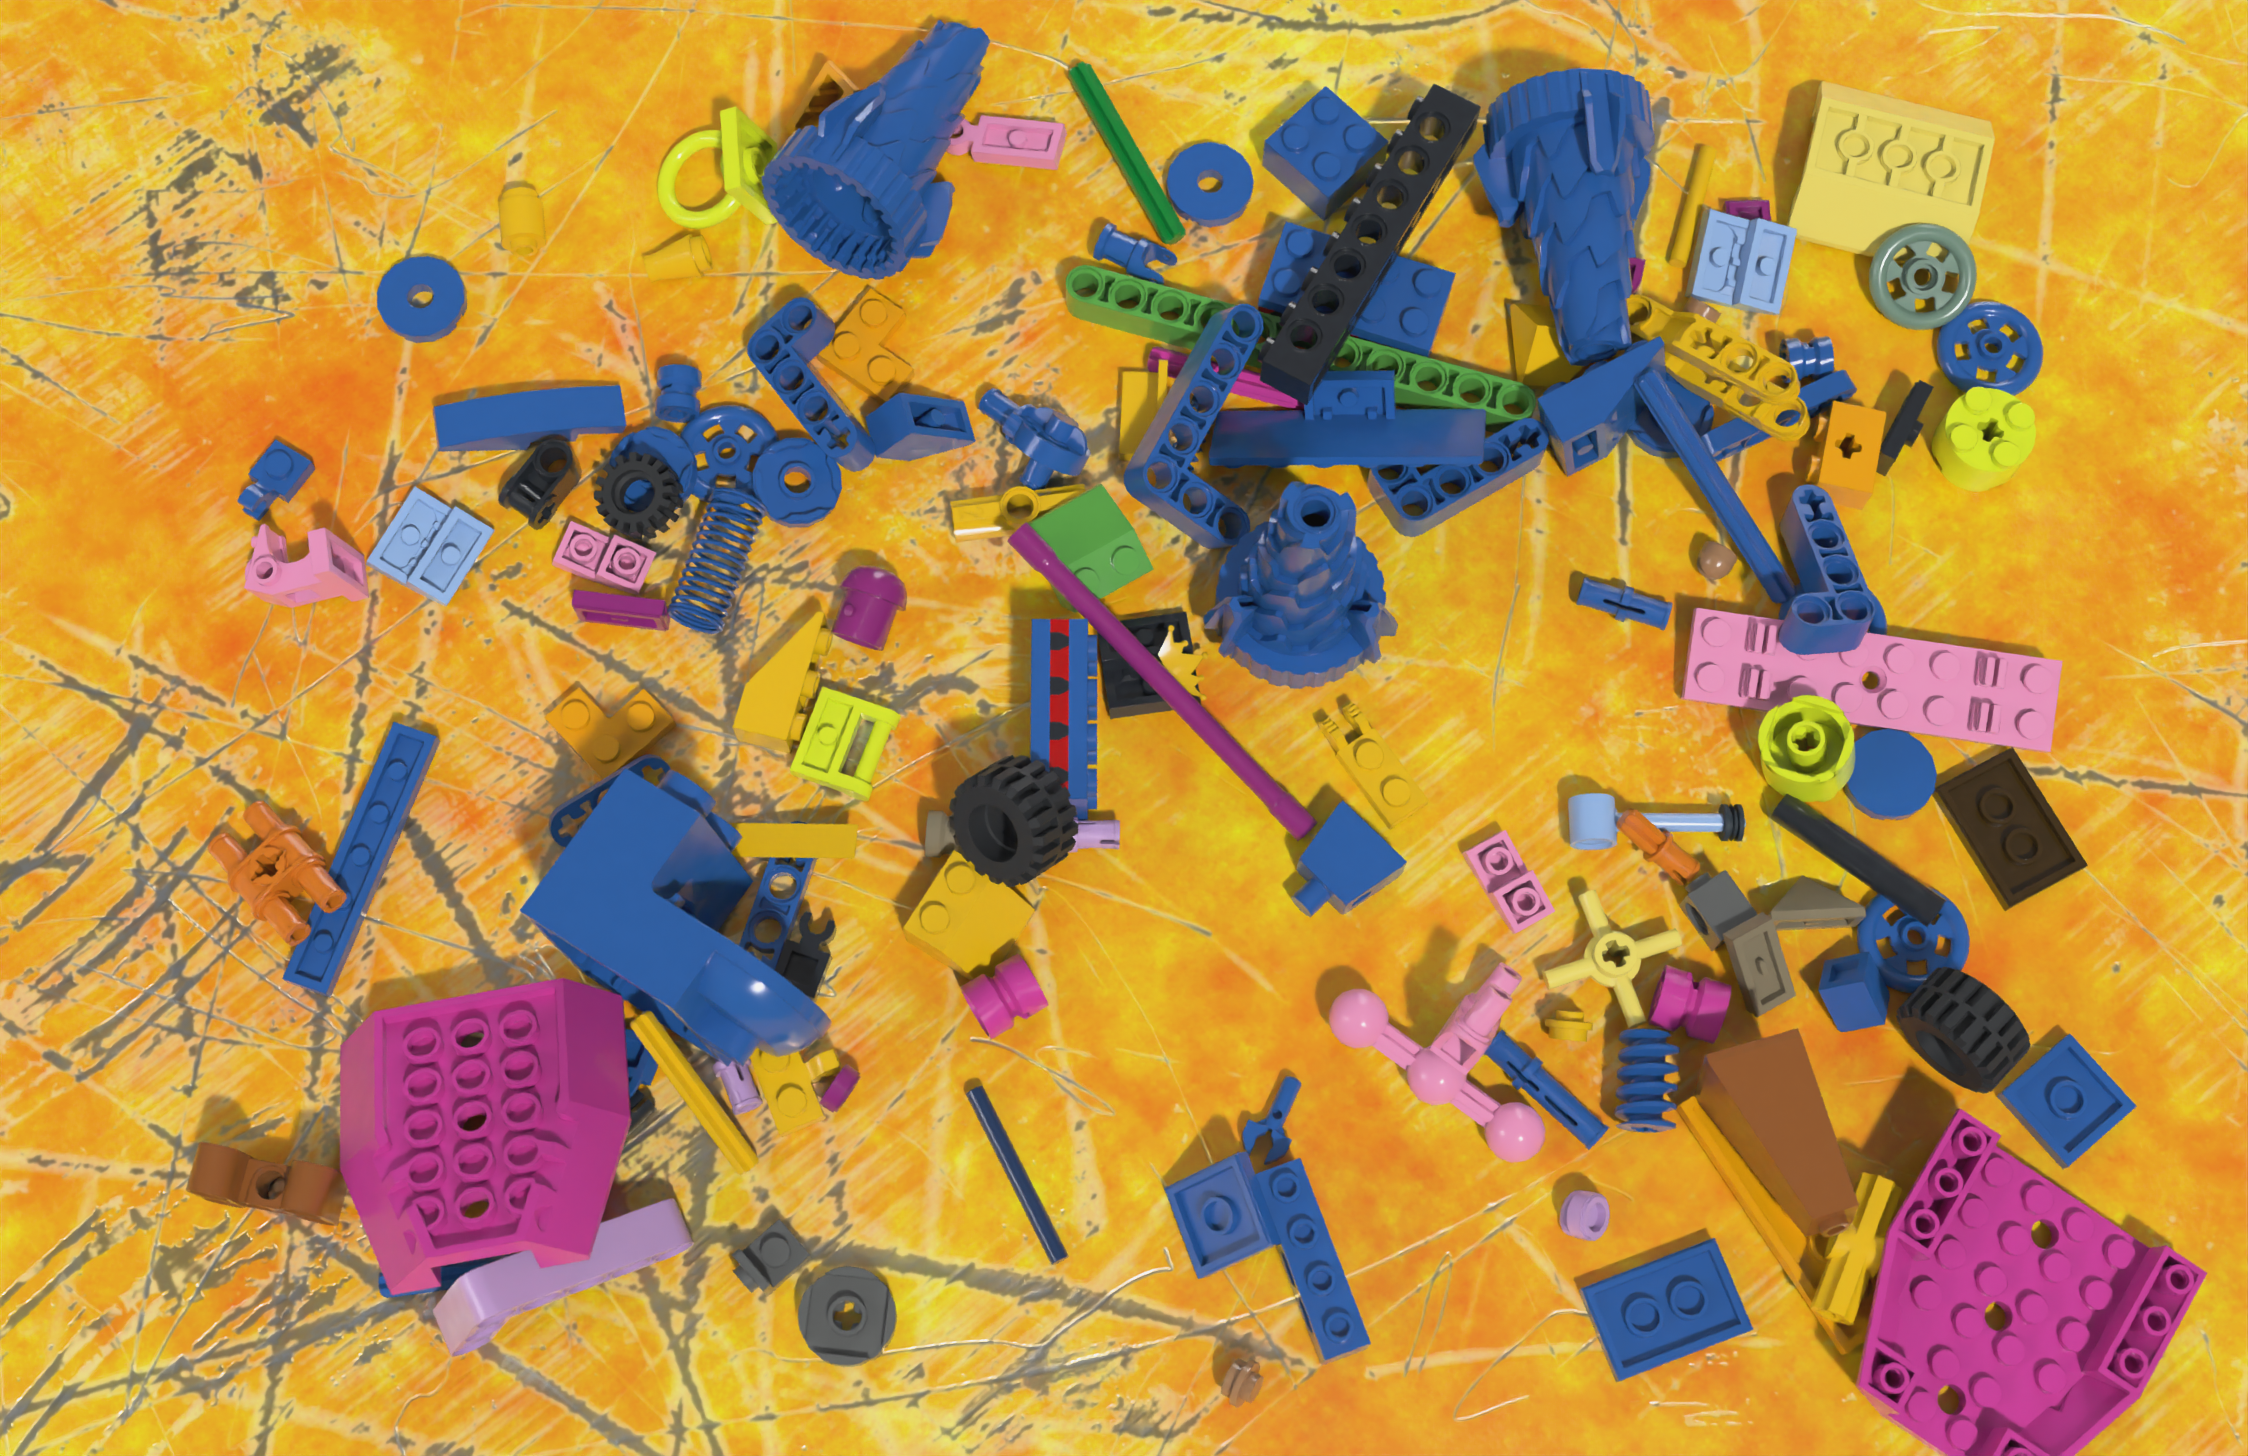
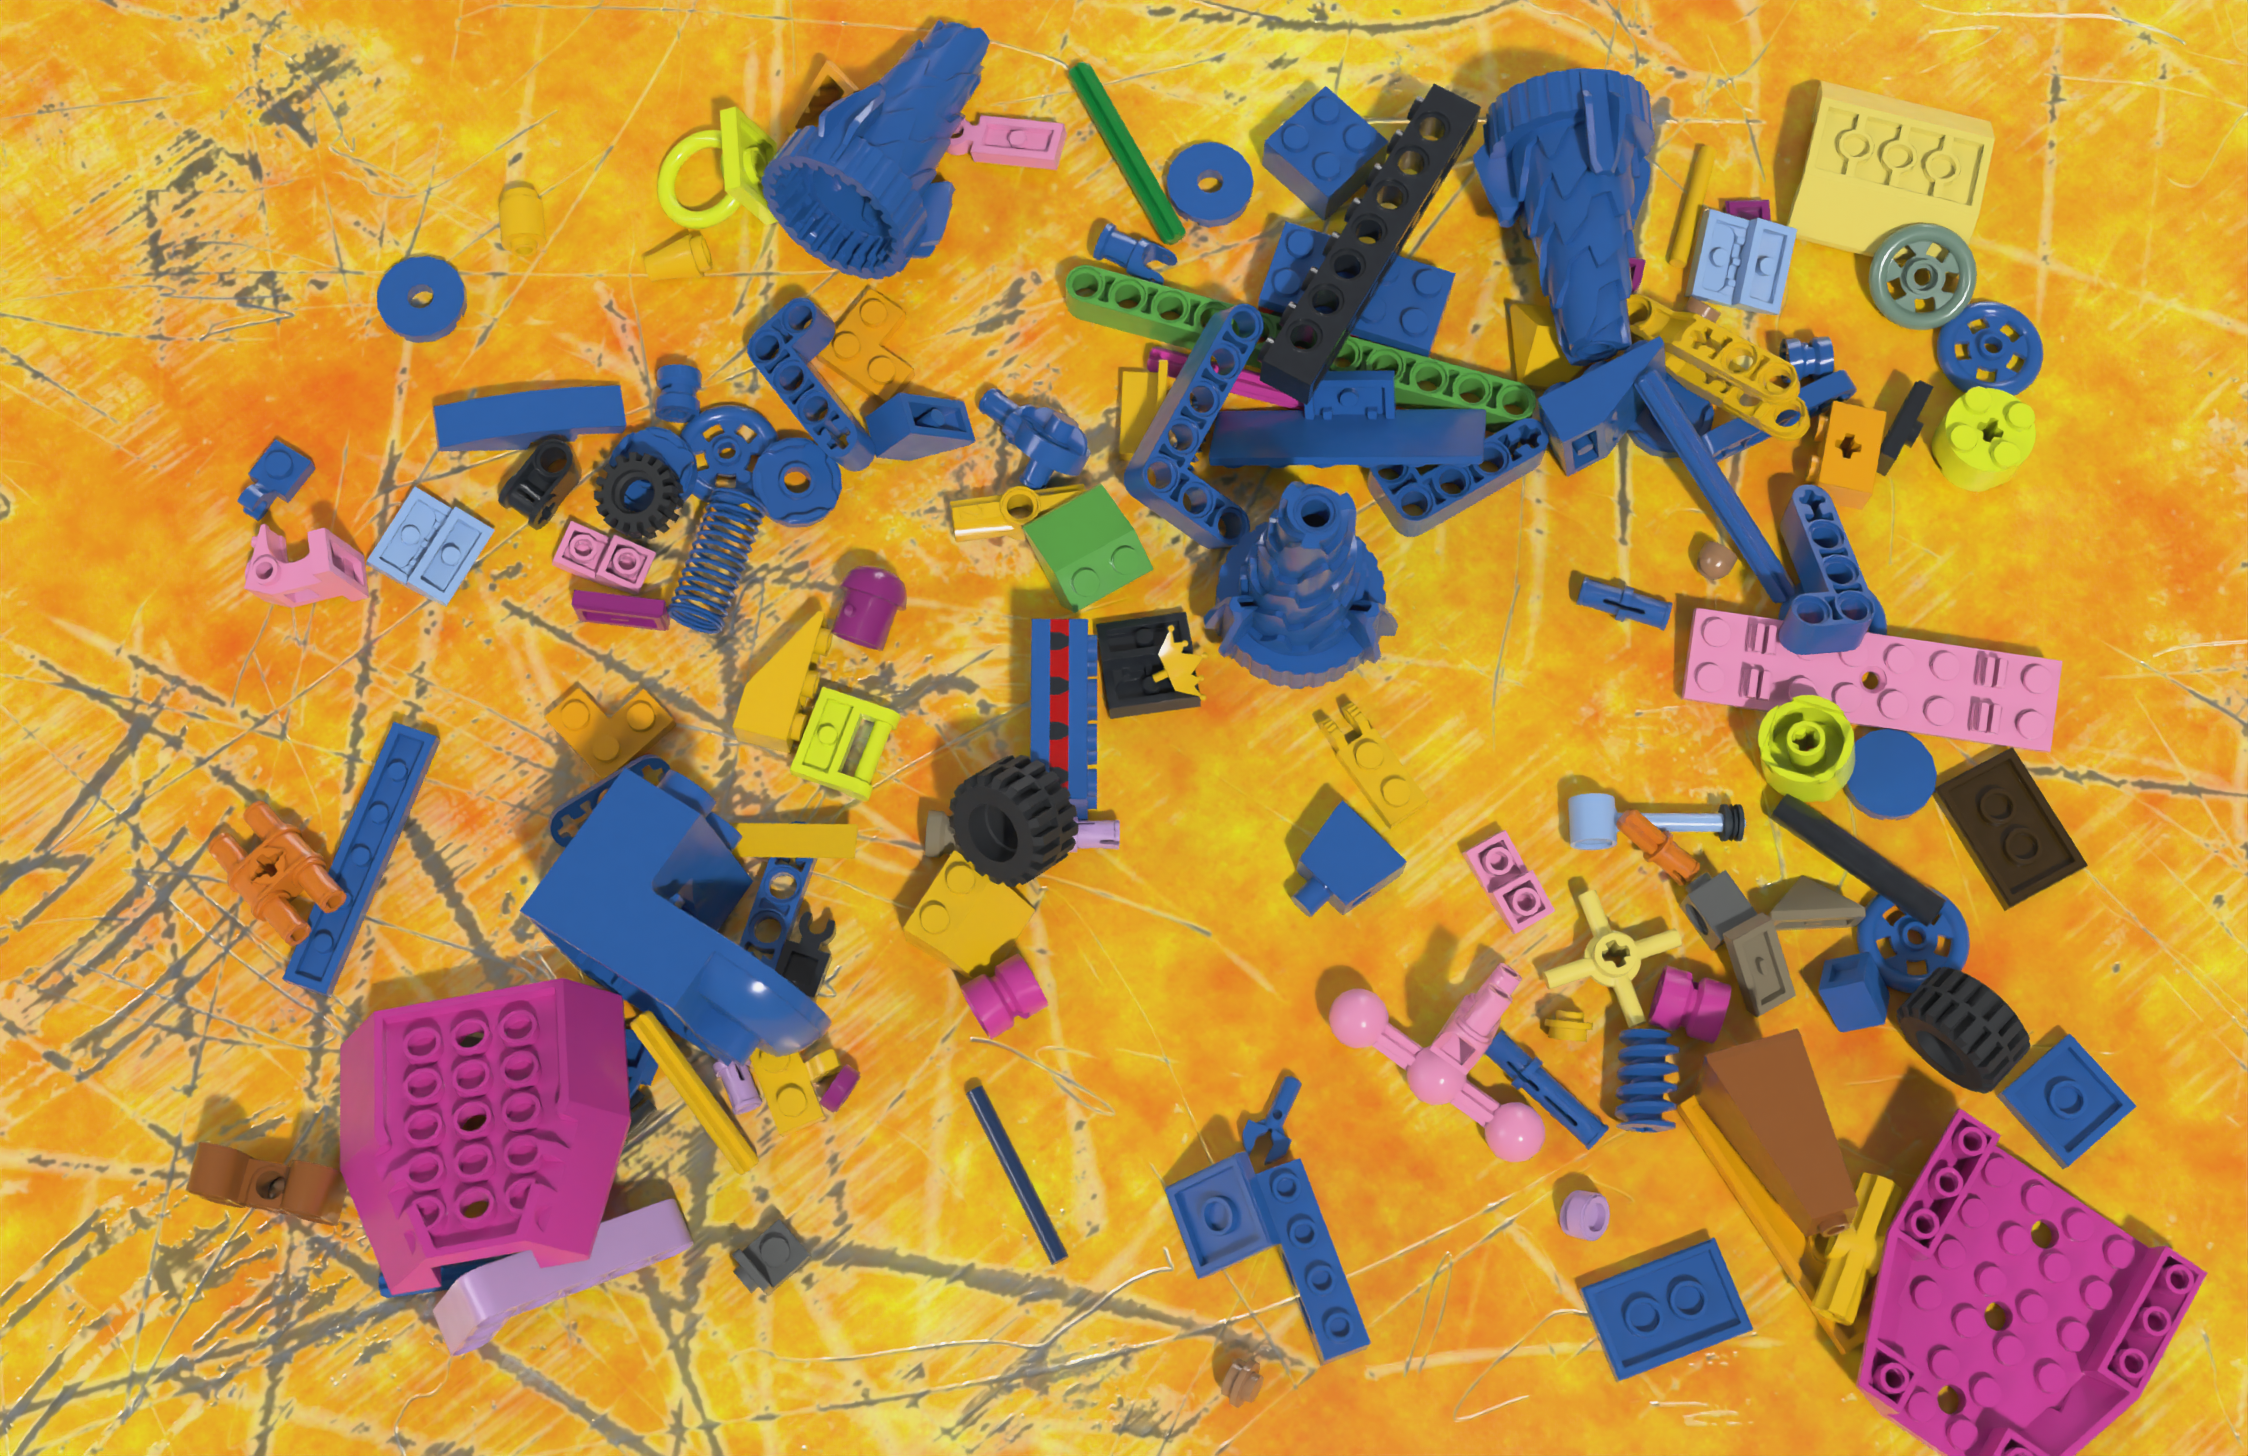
(830, 1295): dark grey plate -> none
(1279, 802): magenta piece -> none

